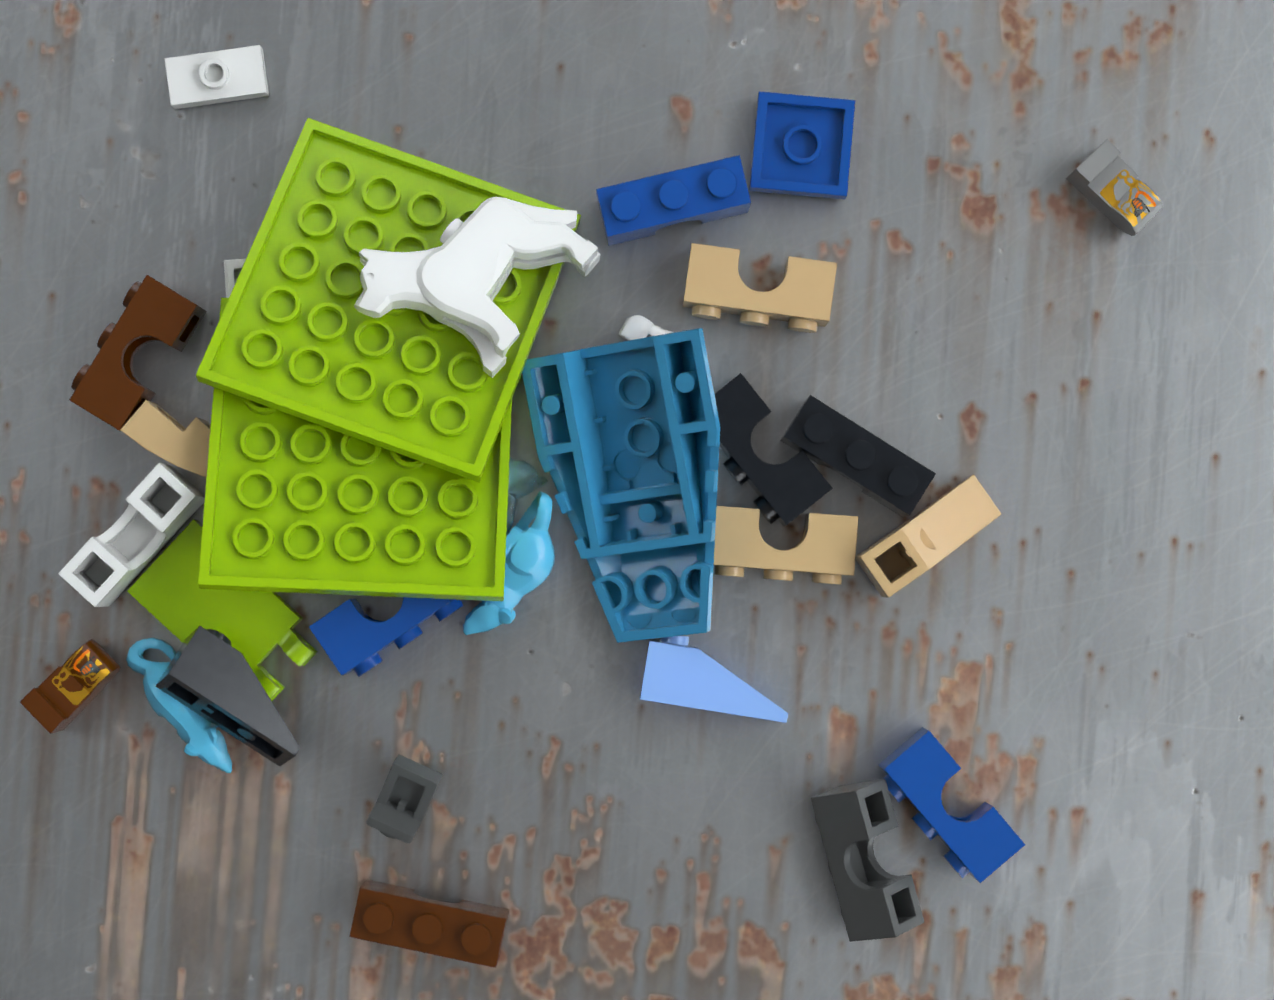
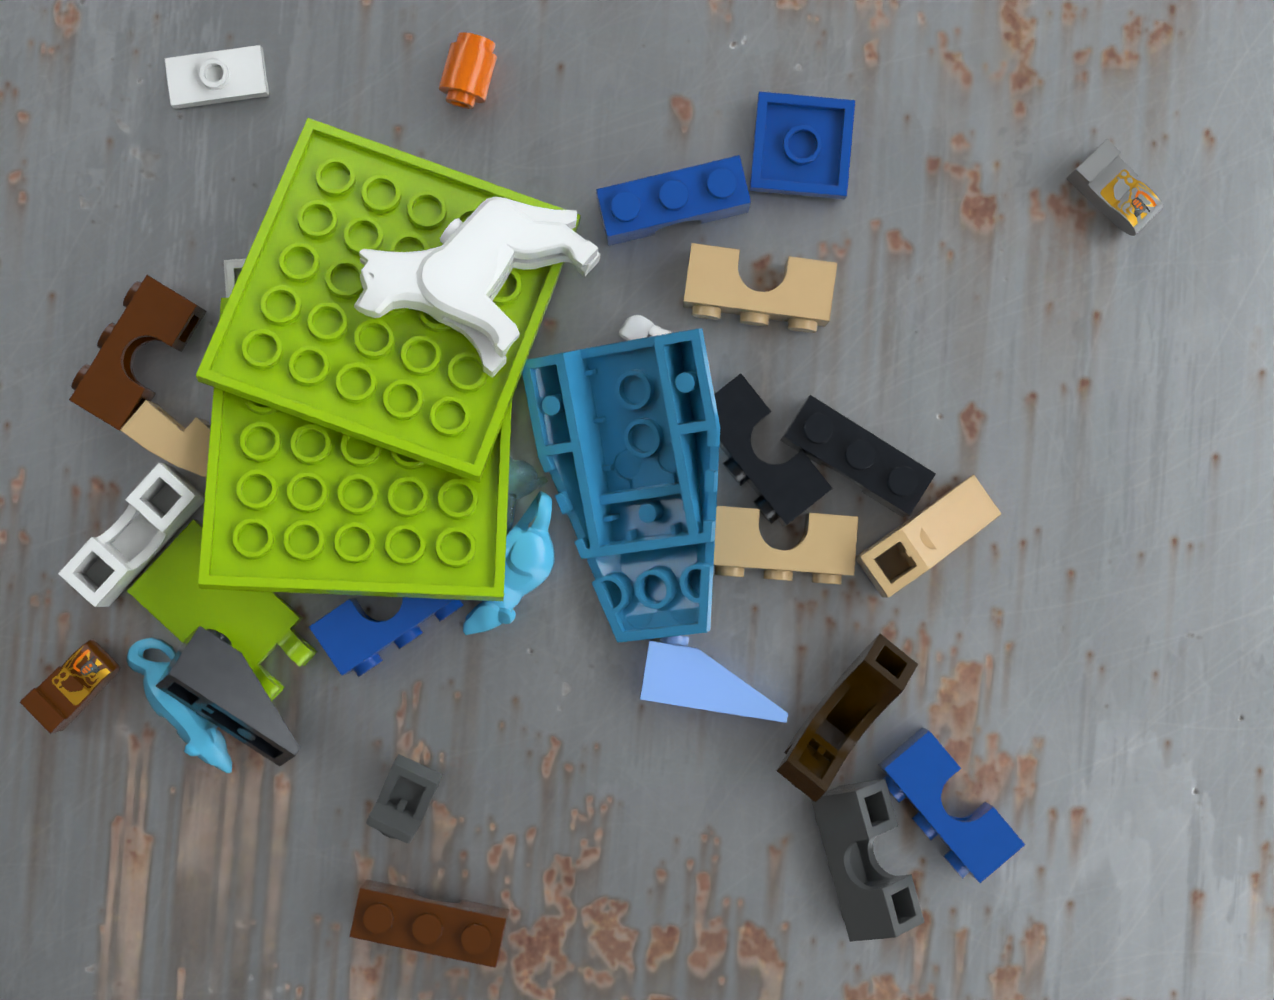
(468, 70): none -> orange brick
(845, 715): none -> dark brown arch

